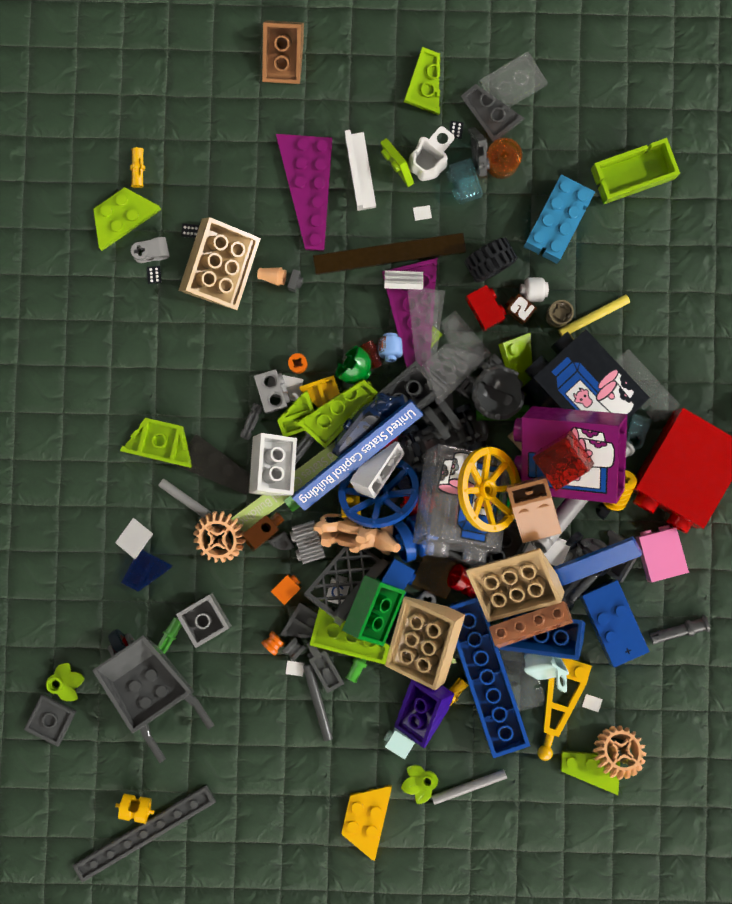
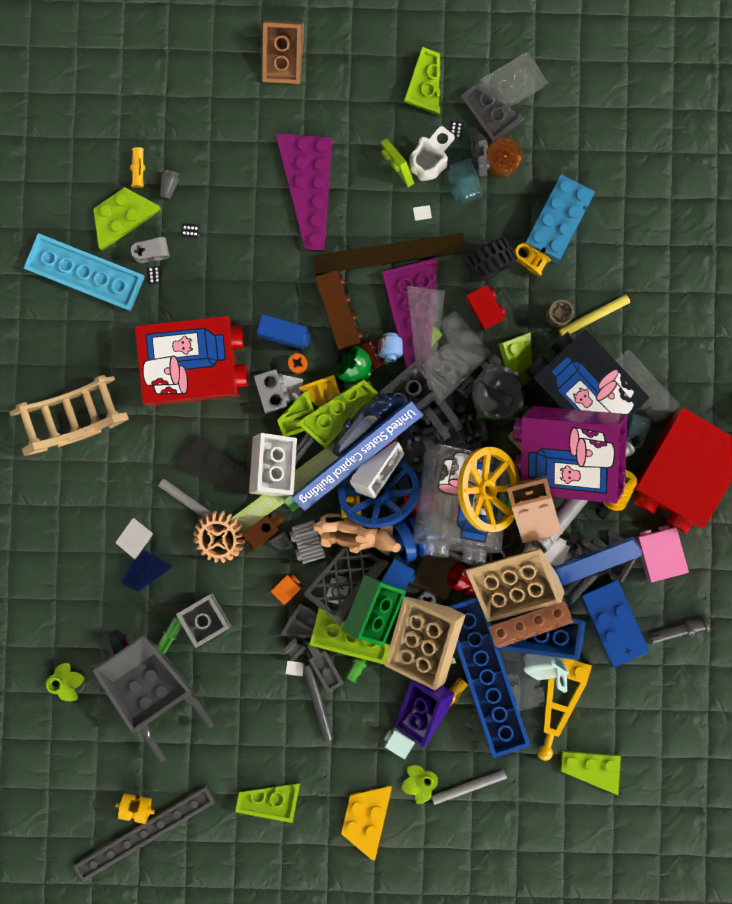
(50, 720): dark grey plate -> none
(76, 432): none -> tan fence
(84, 272): none -> medium azure plate
(159, 442): lime wing -> none
(168, 183): none -> dark grey cone
(190, 361): none -> brick
(219, 263): tan slope -> none
(251, 421): dark grey axle -> none
(270, 803): none -> lime wing
(273, 275): light nougat cone -> none
(273, 643): orange wheel -> none
(283, 332): none -> blue brick
(295, 281): dark grey plate -> none
(338, 310): none -> reddish brown brick
(360, 170): white fence -> none
(403, 280): white tile -> none
(520, 308): brick -> none
(532, 259): none -> yellow piece
(534, 289): white head -> none
(563, 460): clear red brick -> none
(592, 703): white sticker -> none
(633, 760): light nougat gear -> none
(635, 171): lime piece -> none

